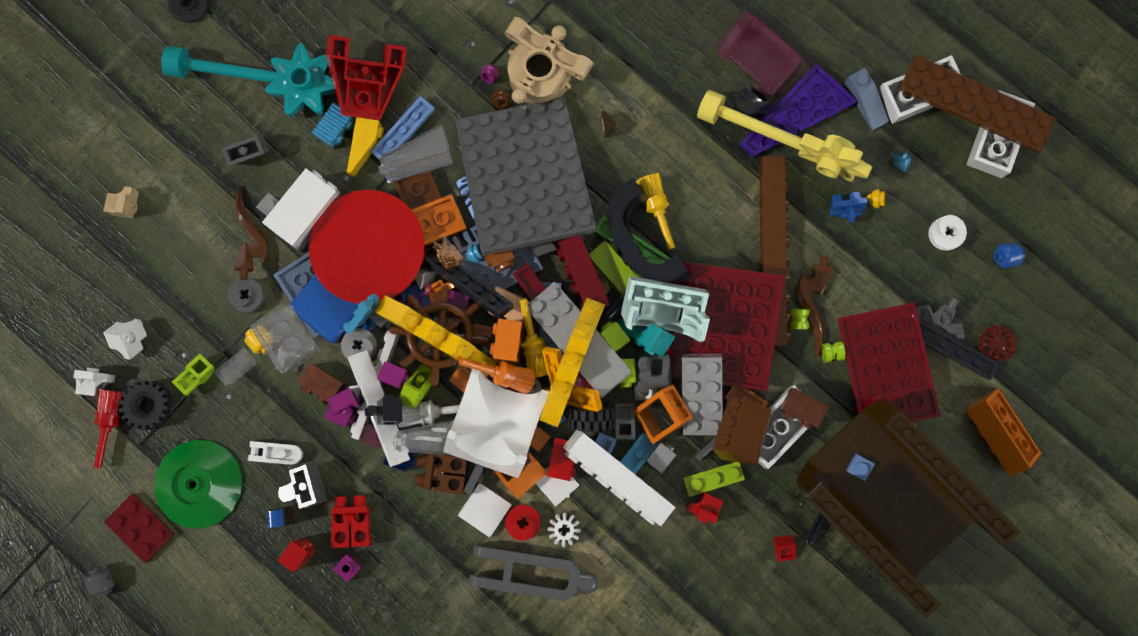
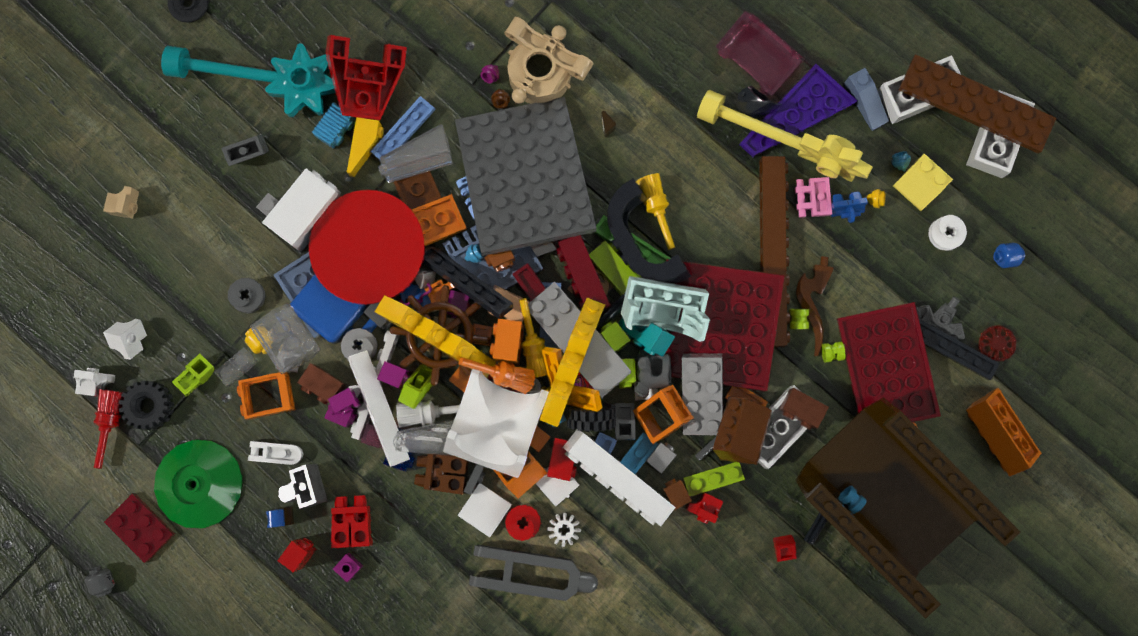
(260, 247): reddish brown piece -> none
(285, 392): none -> orange window
(362, 313): dark azure plate -> none
(387, 410): black brick -> none
(448, 255): clear orange plate -> none
(676, 493): none -> dark orange brick
(819, 197): none -> bright pink plate
(852, 499): none -> dark azure wheel
(860, 467): medium blue plate -> none
(922, 182): none -> light yellow slope

